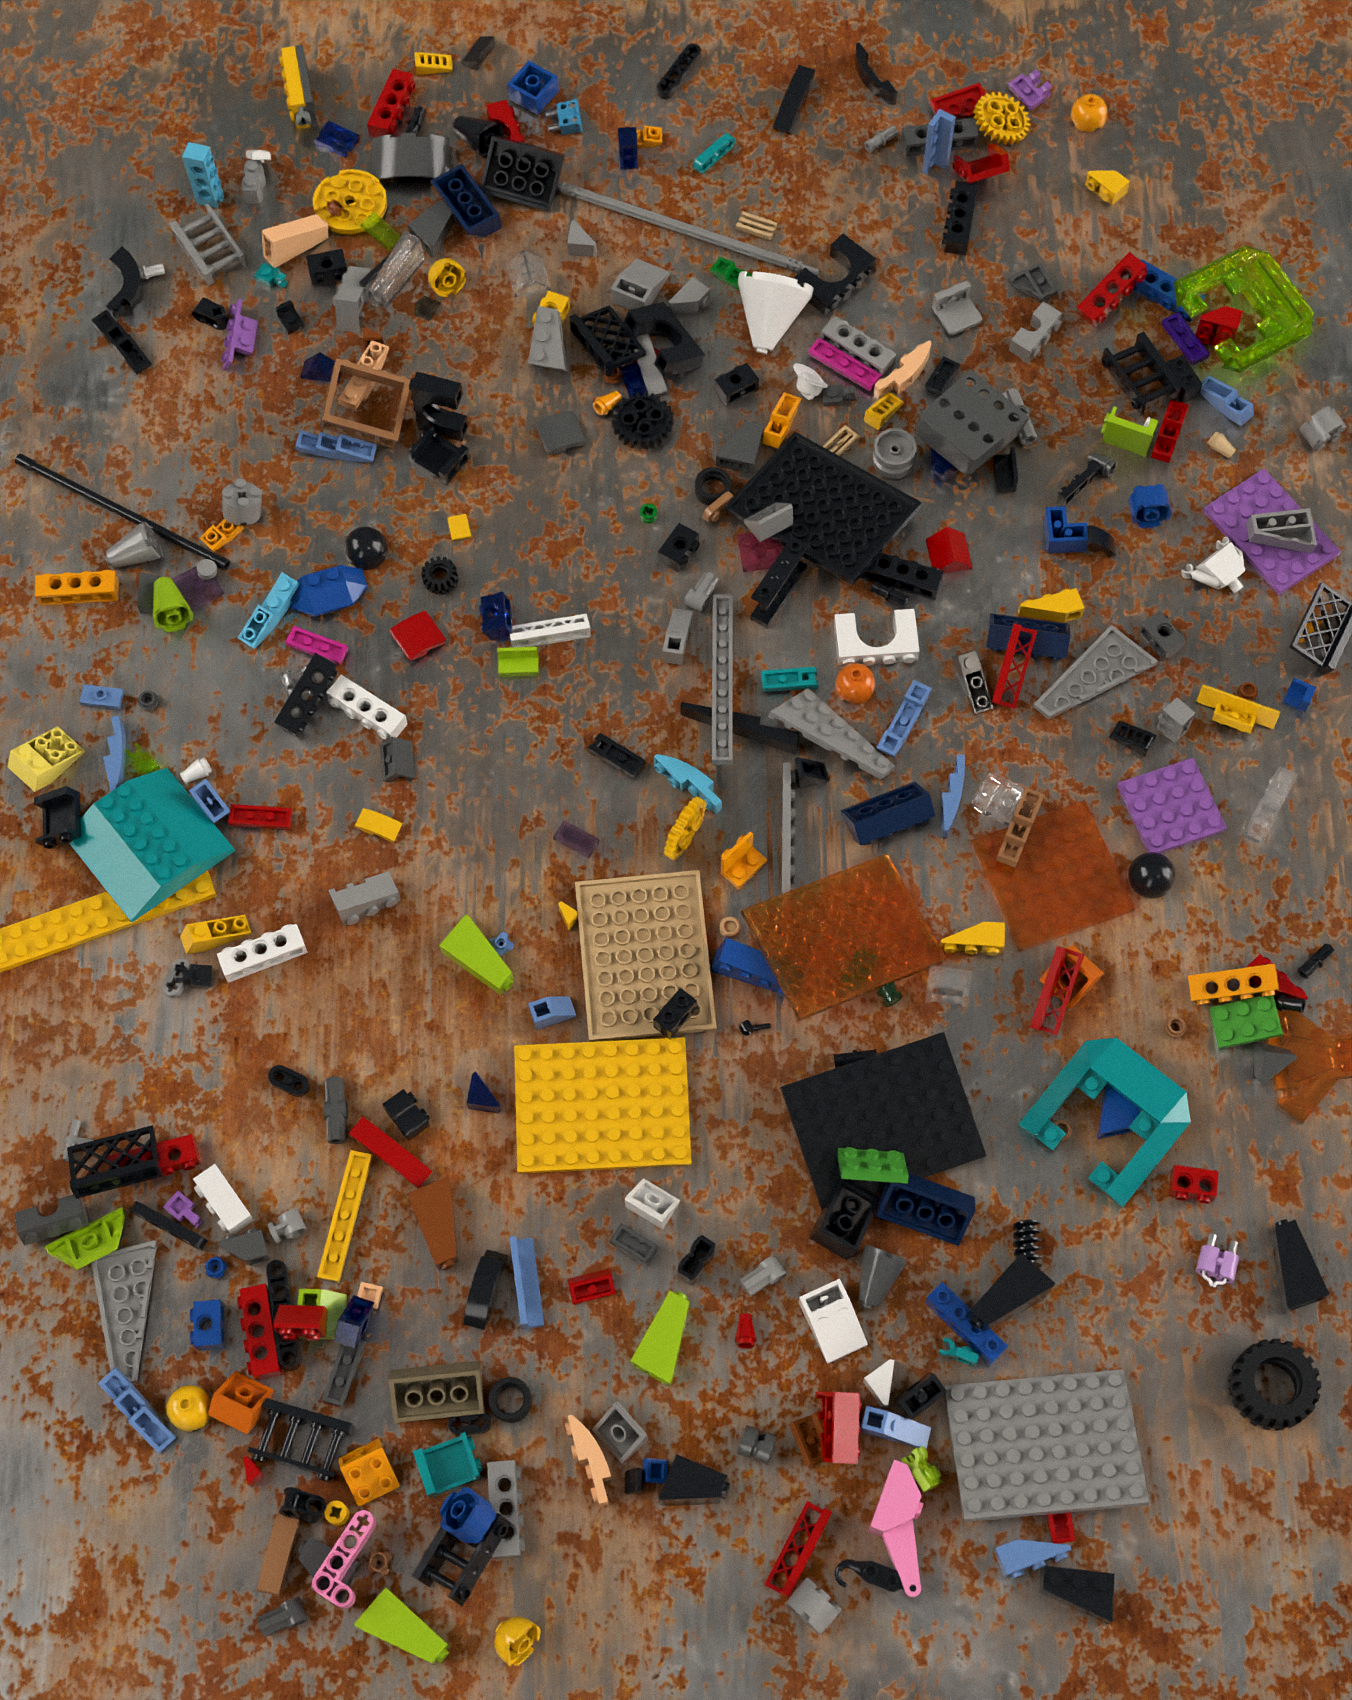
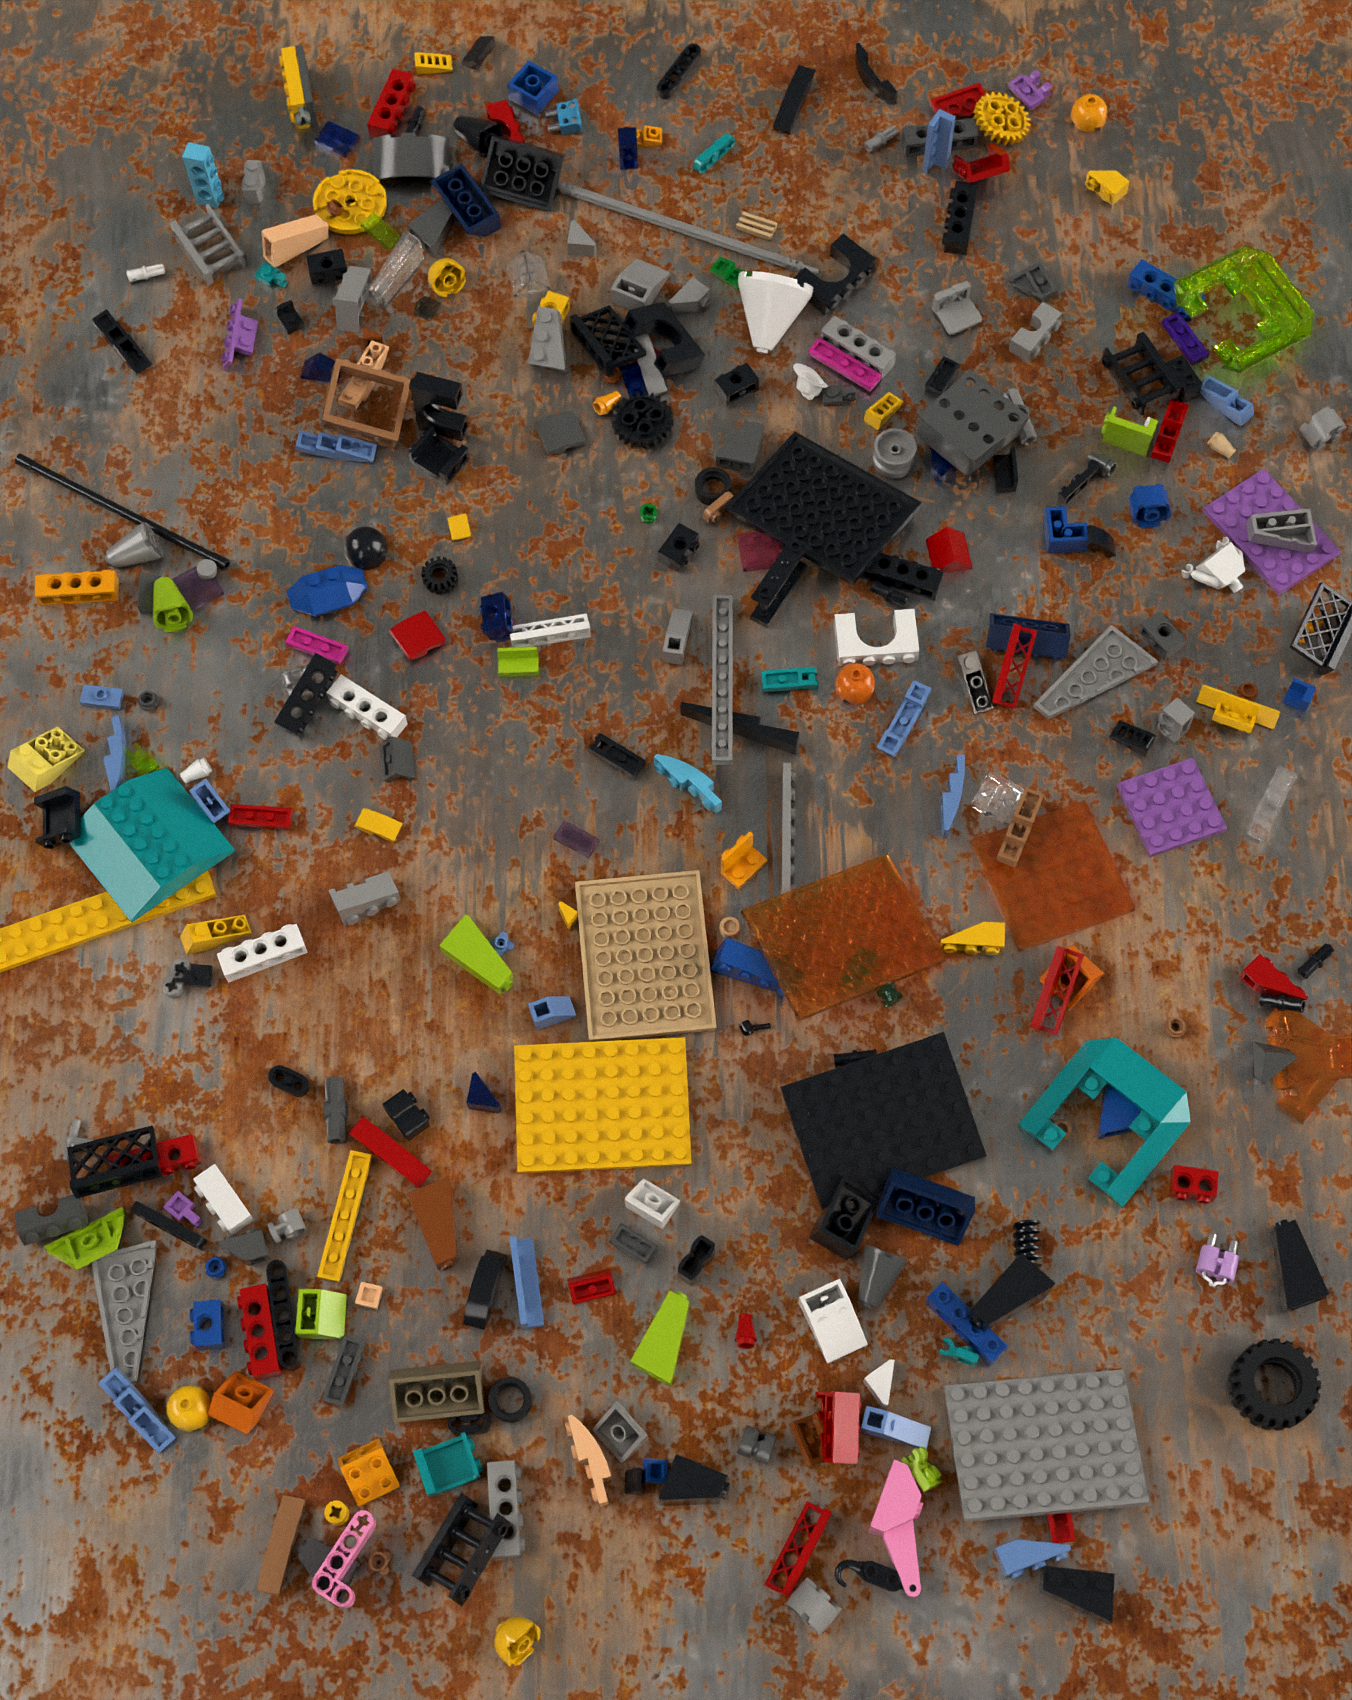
(132, 281): black arch -> none
(210, 314): black piece -> none
(220, 535): light orange slope -> none
(241, 502): light grey brick -> none
(252, 1471): red slope -> none
(258, 155): white plate -> none
(270, 612): medium azure slope -> none
(287, 1615): dark grey piece -> none
(297, 1416): black fence -> none
(300, 1505): black piece -> none
(301, 1321): red slope -> none
(353, 1321): clear blue brick -> none
(373, 273): black bar -> none
(399, 1626): lime slope -> none
(467, 1515): blue brick -> none
(675, 1013): black brick -> none
(680, 838): yellow gear -> none
(699, 596): light grey piece -> none
(767, 1273): light grey piece -> none
(770, 520): light grey slope -> none
(781, 420): light orange slope -> none
(809, 772): black slope -> none
(830, 731): light grey wing -> none
(855, 437): tan tile -> none
(872, 1165): bright green plate -> none
(888, 813): dark blue slope -> none
(909, 370): light nougat slope -> none
(920, 1395): black brick -> none
(948, 978): clear plate -> none
(1056, 607): yellow slope -> none
(1128, 265): red brick -> none
(1151, 875): black piece -> none
(1199, 982): light orange brick -> none
(1218, 325): red slope -> none
(1245, 1021): bright green plate -> none

